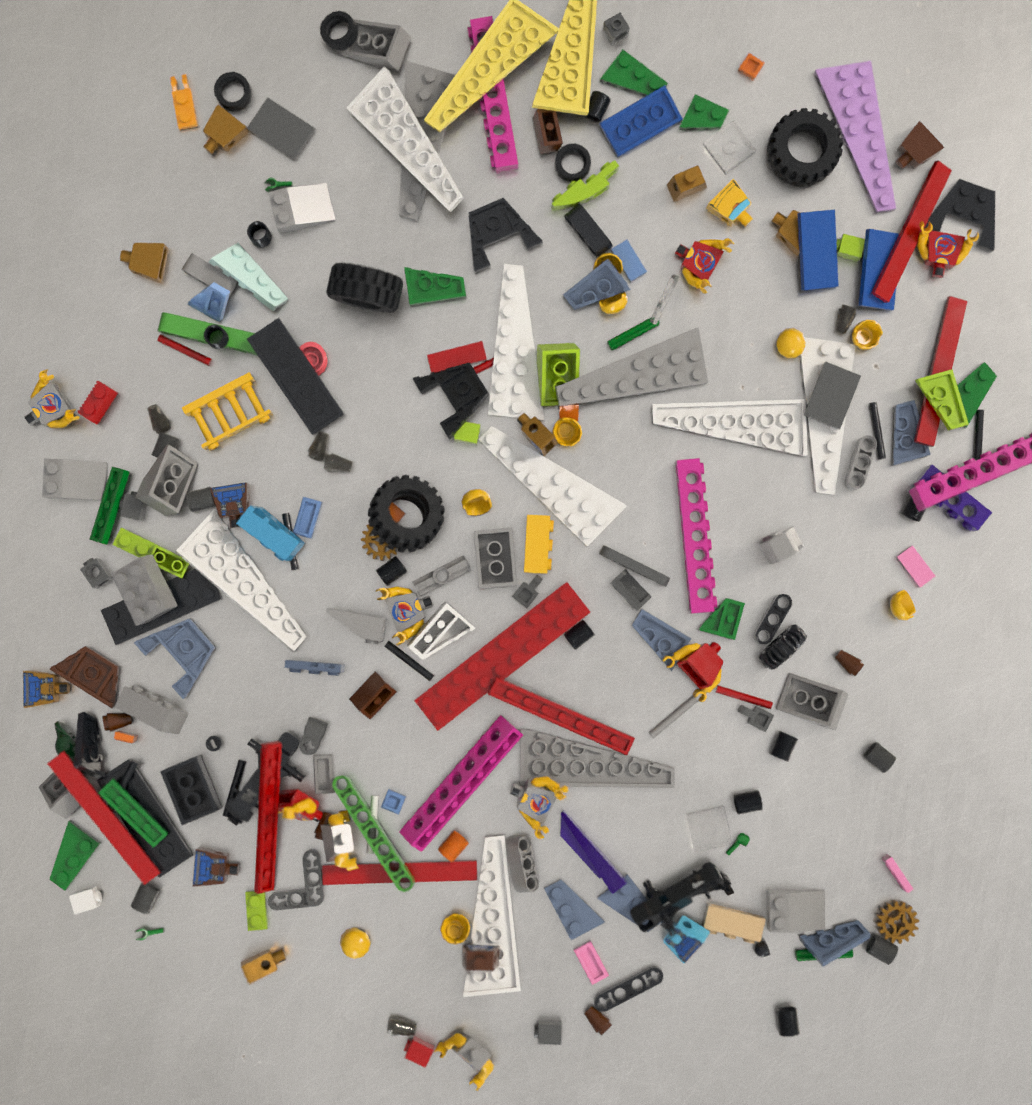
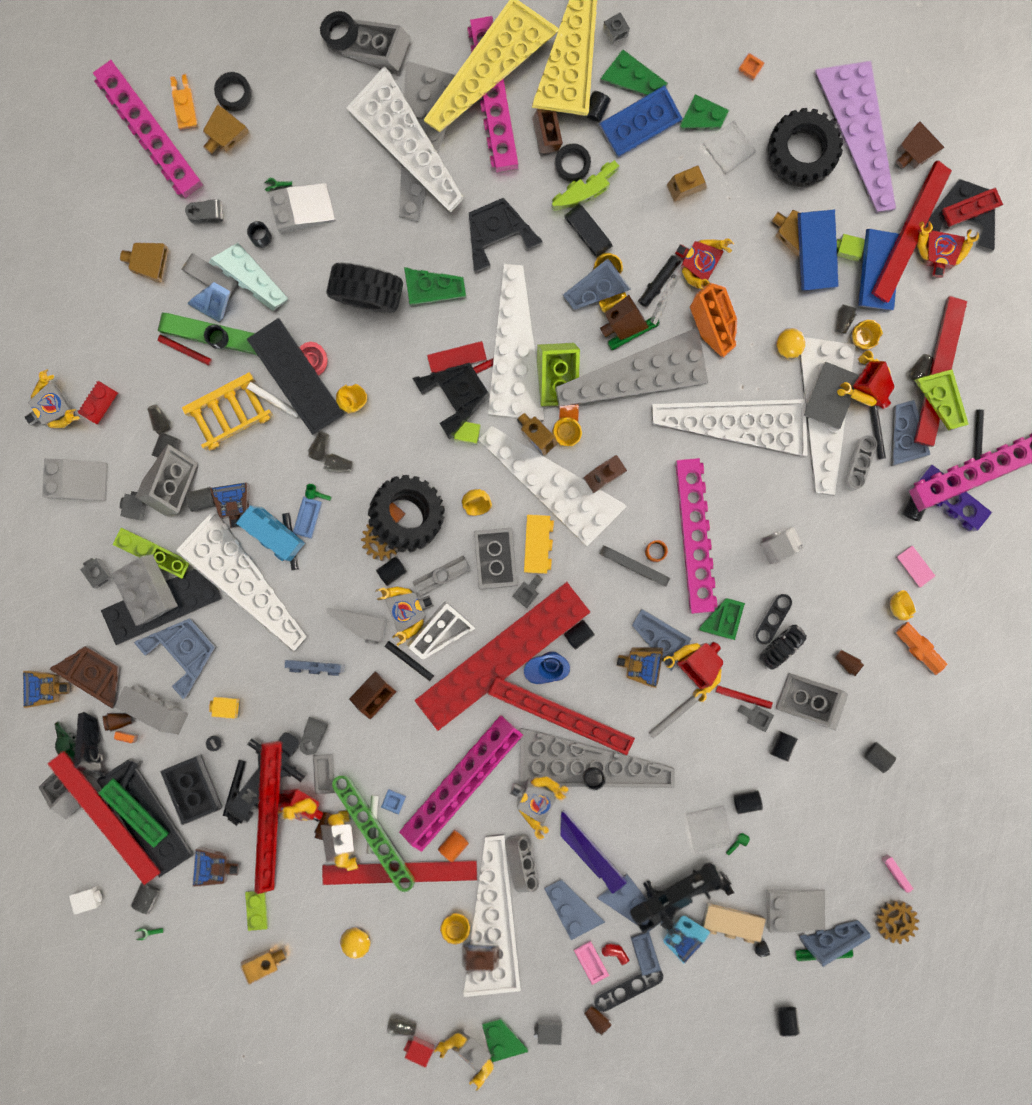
(73, 854): green wing -> none
(105, 77): none -> dark pink brick
(109, 505): green plate -> none
(207, 211): none -> dark grey piece
(224, 707): none -> yellow brick
(272, 399): none -> white bar
(281, 129): dark grey tile -> none
(305, 893): dark grey beam -> none
(311, 493): none -> green hand
(351, 398): none -> yellow hair
(501, 1040): none -> green wing
(547, 668): none -> blue piece
(594, 787): none -> black piece
(607, 472): none -> reddish brown torso
(615, 951): none -> red arm
(624, 319): none -> reddish brown torso
(630, 590): dark grey hinge -> none
(631, 263): medium blue tile -> none
(643, 665): none -> torso
(645, 954): none -> sand blue plate
(655, 286): none -> black pin
(658, 542): none -> orange piece
(715, 318): none -> orange wedge
(731, 205): yellow torso -> none
(873, 384): none -> red torso
(882, 949): dark grey piece -> none
(921, 367): none -> clear smoke cone
(921, 648): none -> orange piece
(972, 207): none -> red tile
(974, 389): green wing -> none

